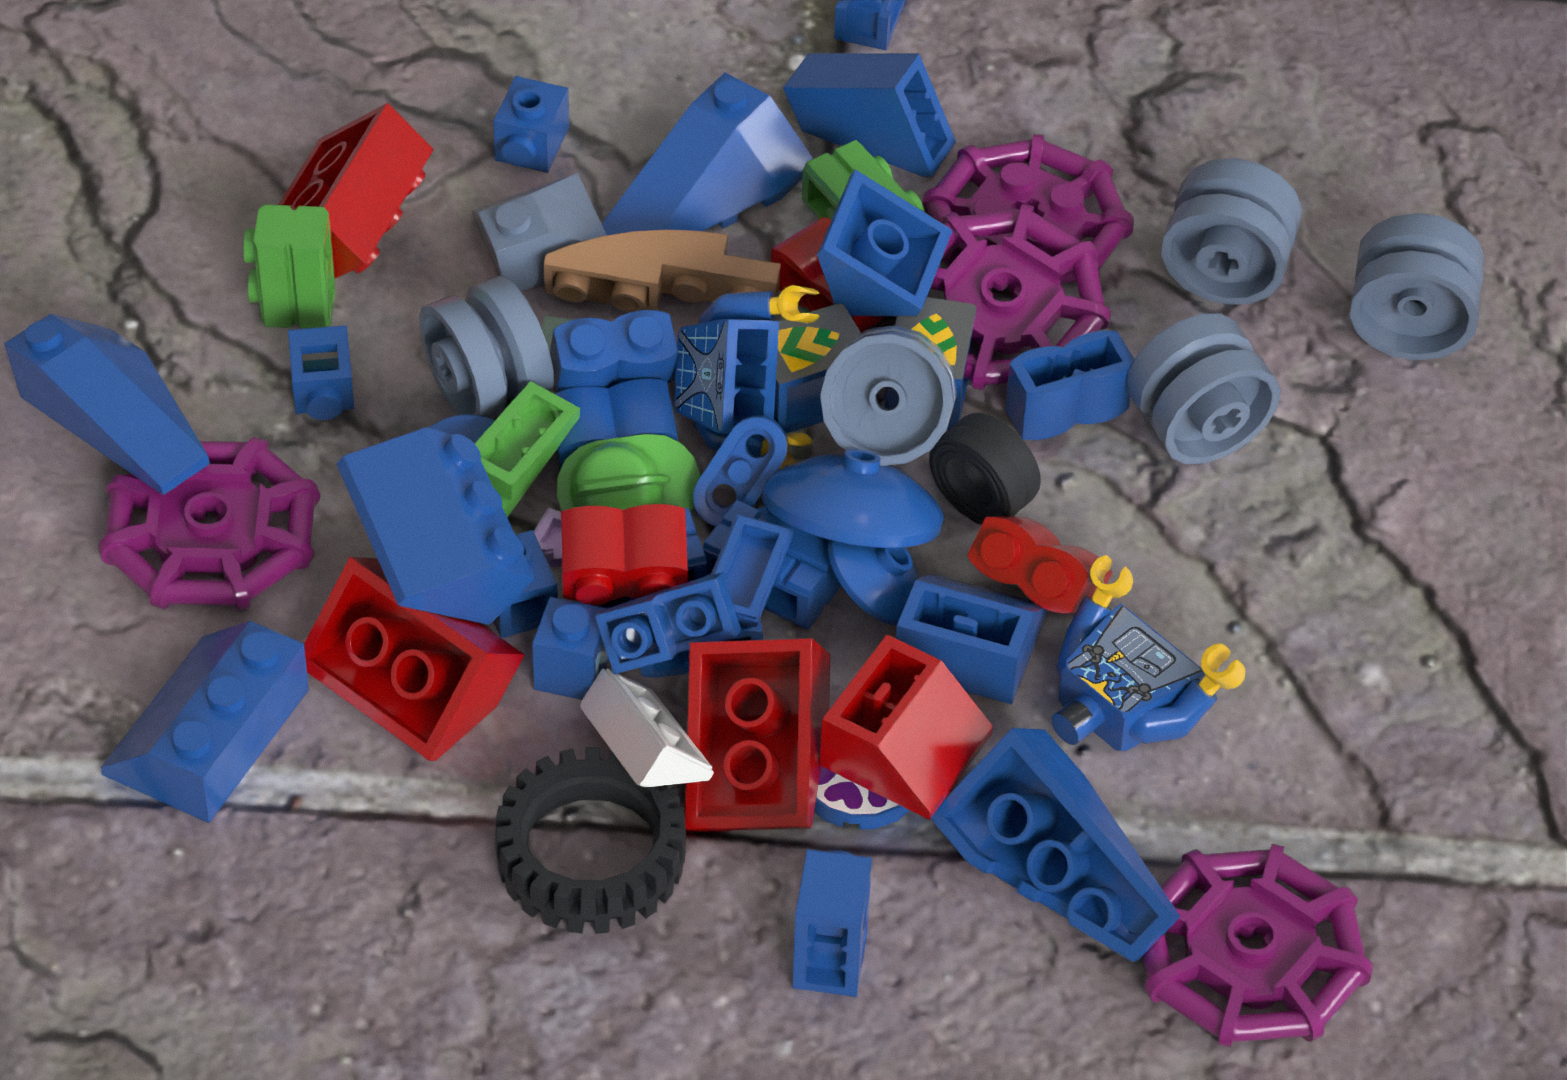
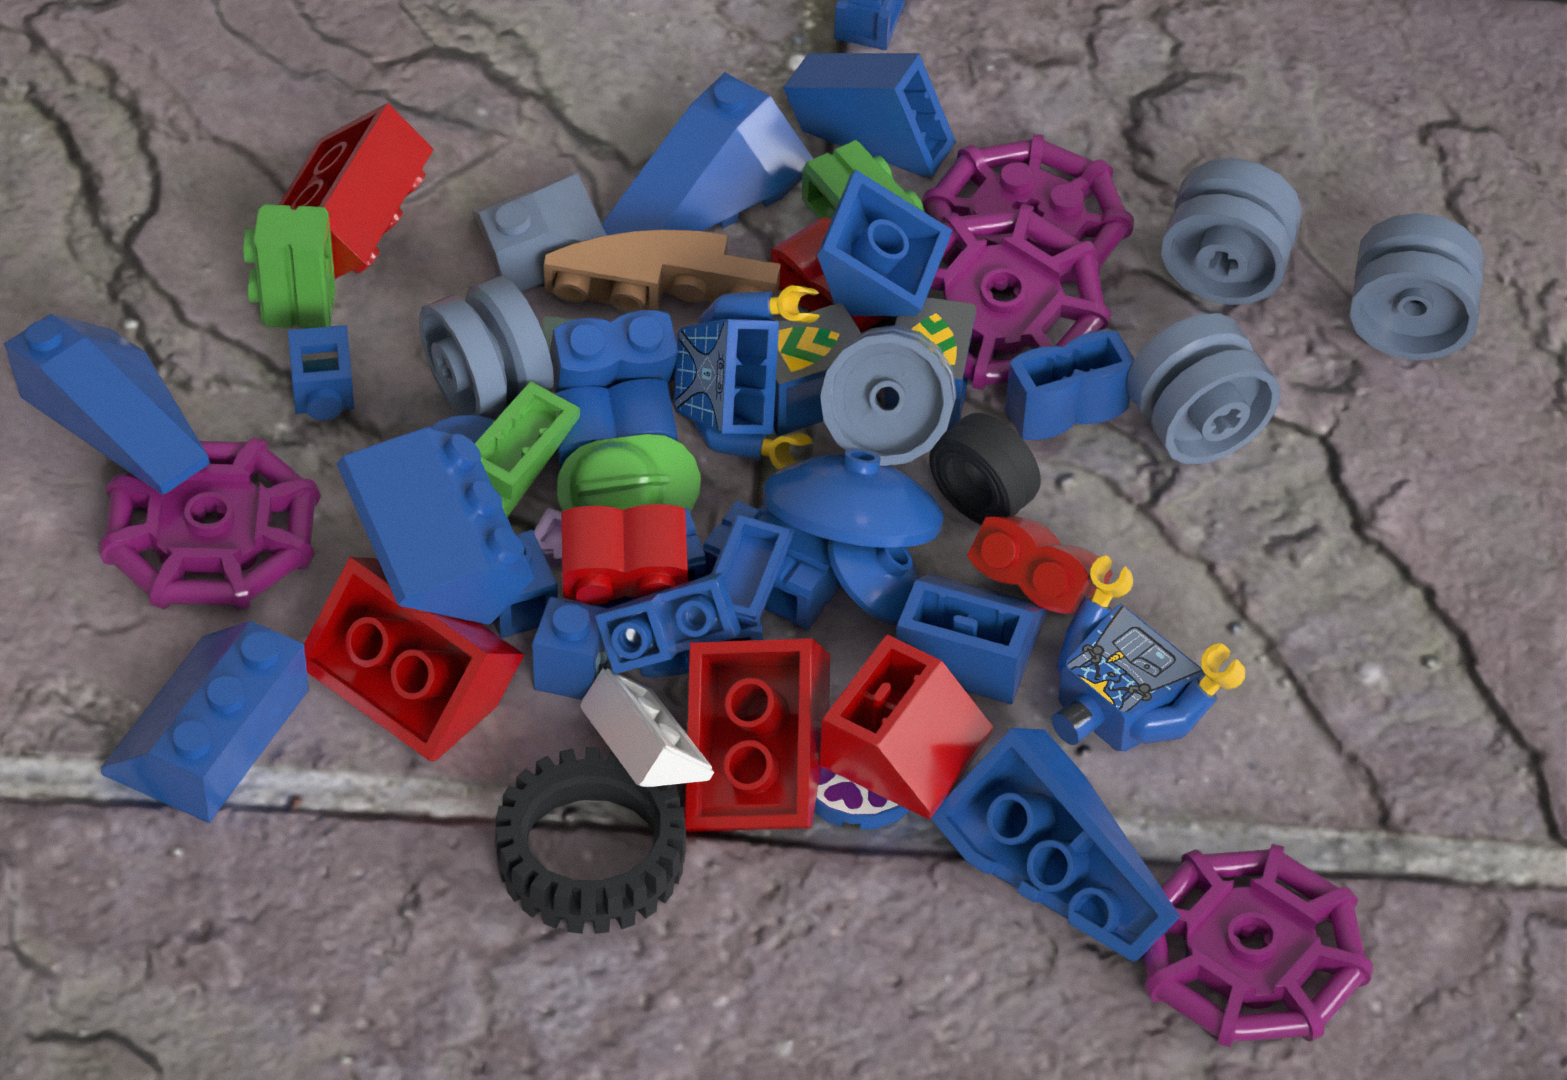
(531, 124): blue brick -> none
(740, 468): blue plate -> none
(831, 922): blue brick -> none

